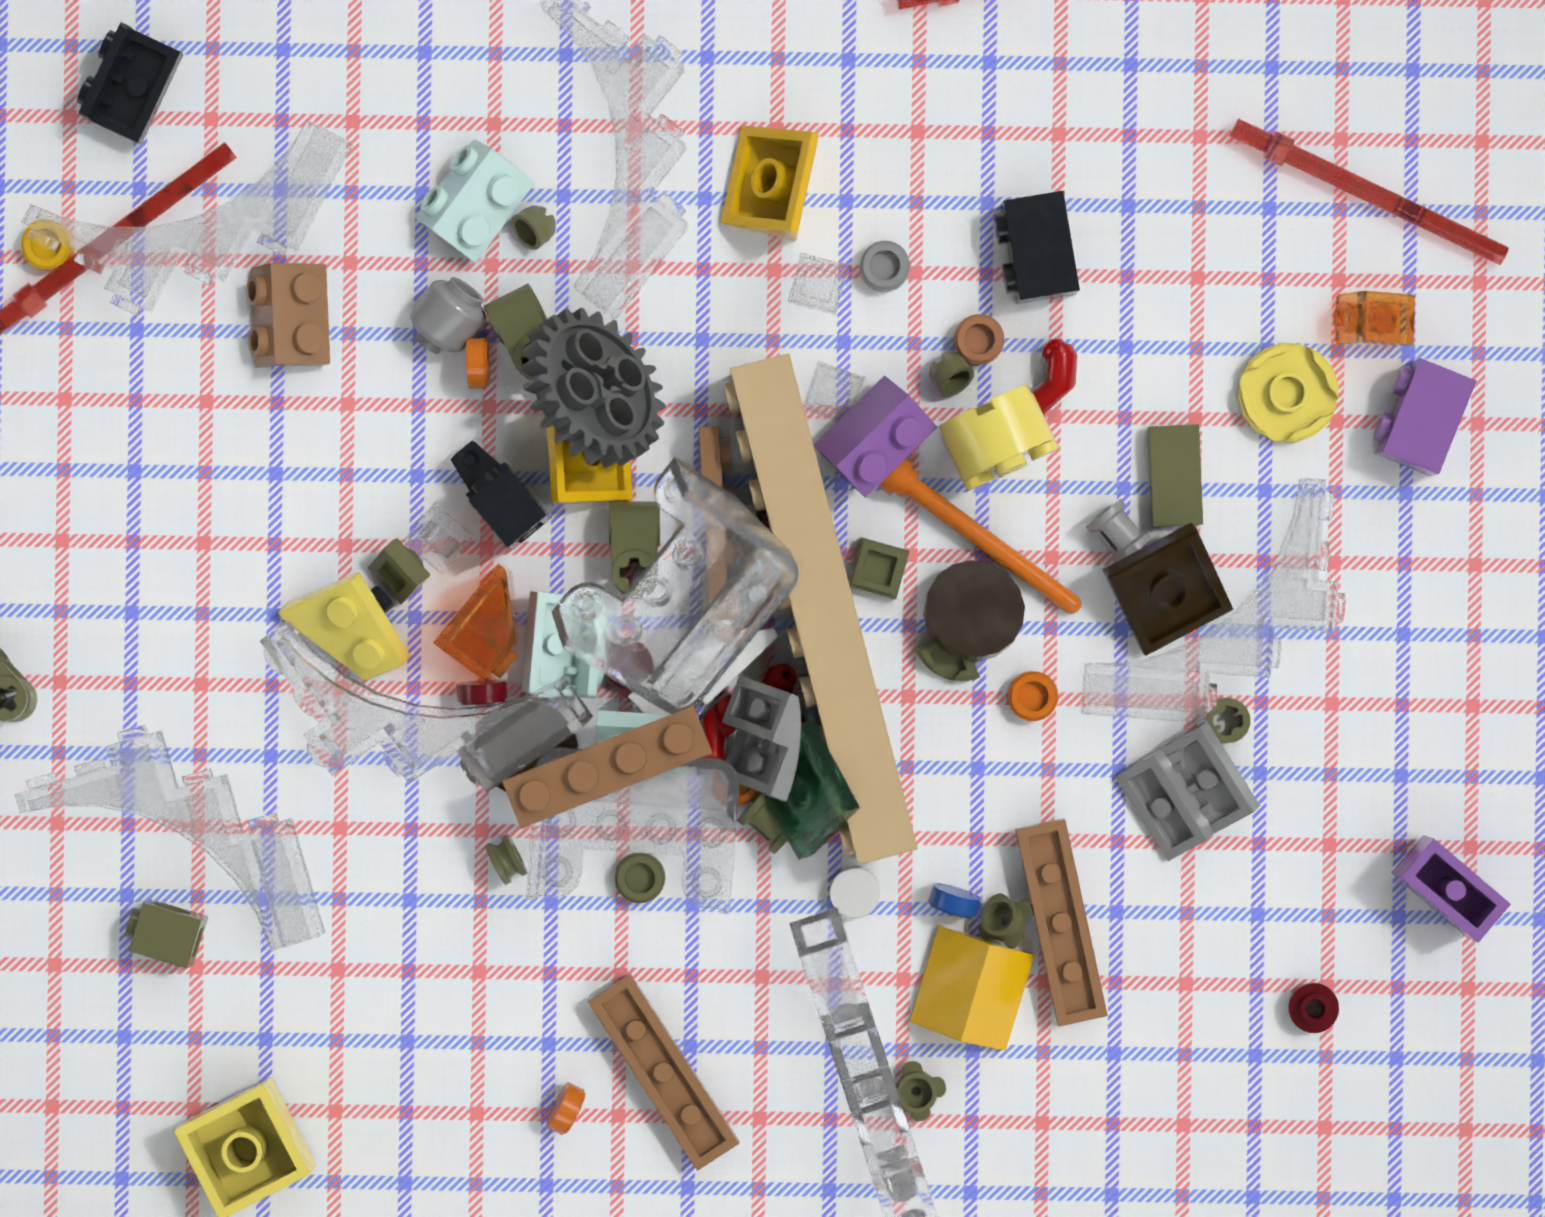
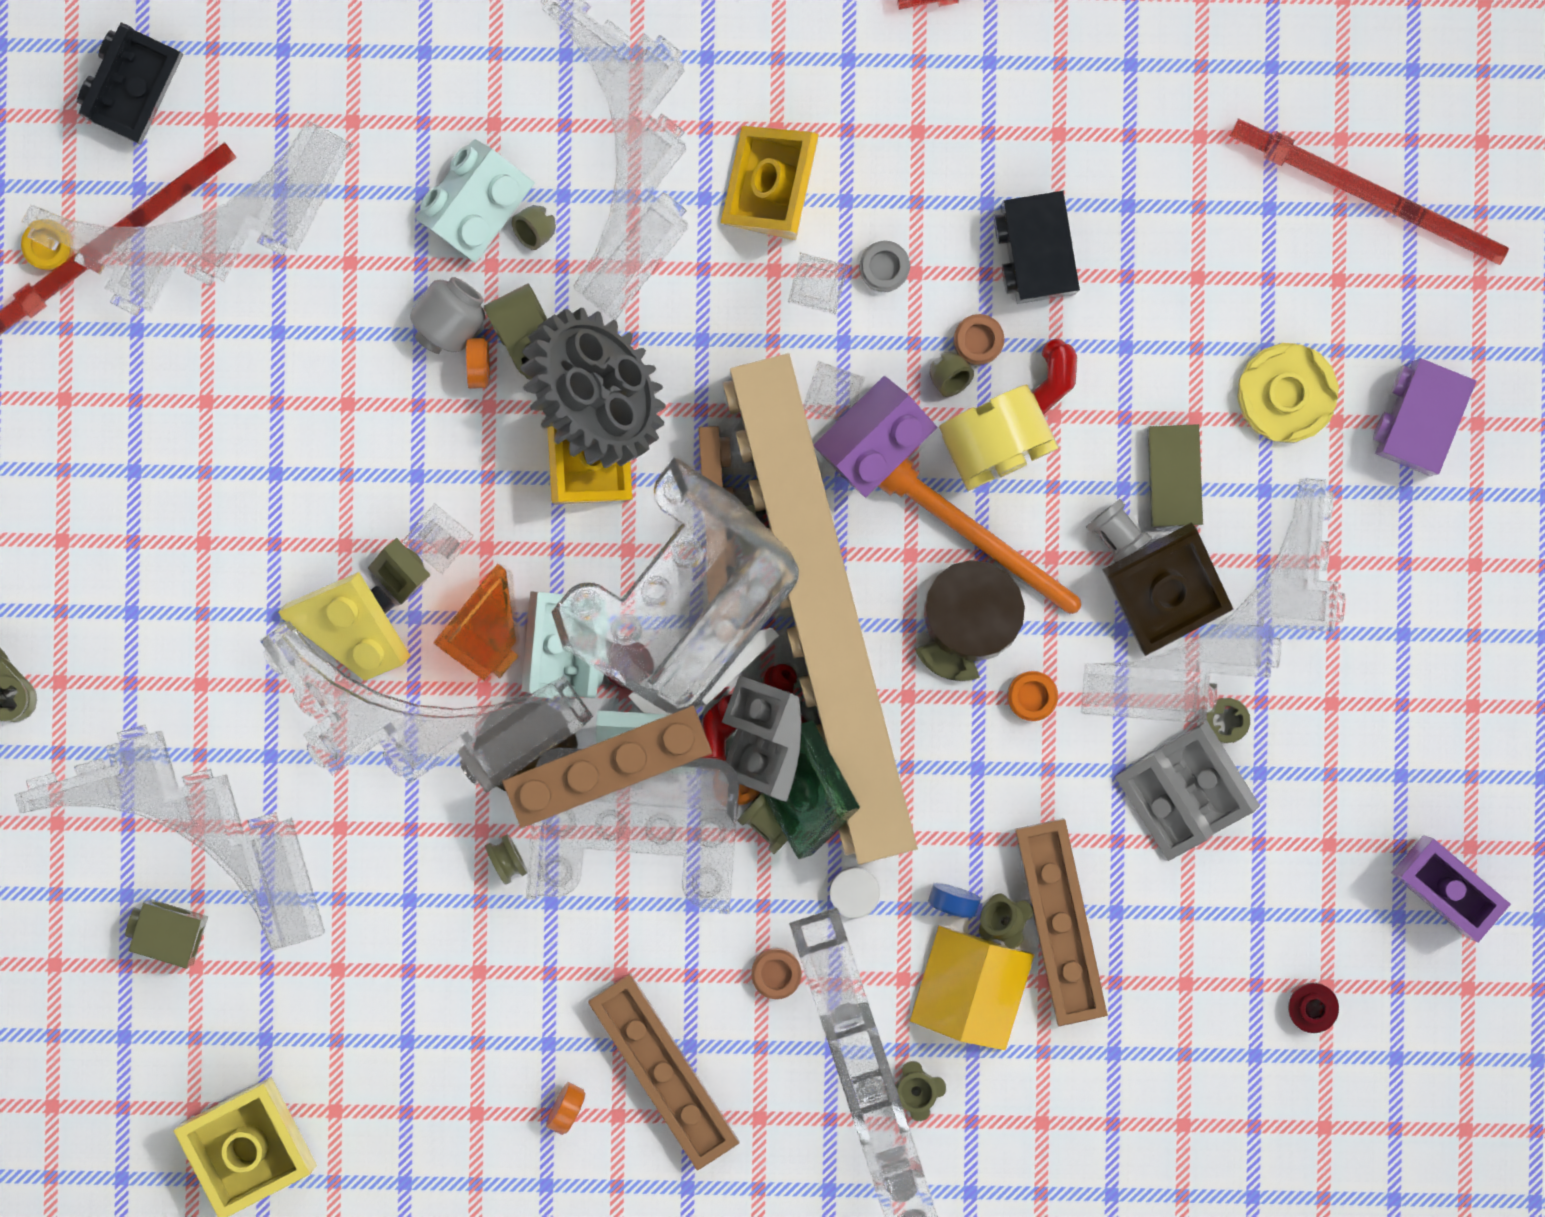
(289, 315): medium nougat bracket -> none
(481, 692): dark red tile -> none
(499, 495): black hinge -> none
(632, 536): olive piece -> none
(640, 877): olive tile -> none
(776, 973): none -> nougat tile
(878, 568): olive tile -> none
(1374, 318): clear orange bracket -> none

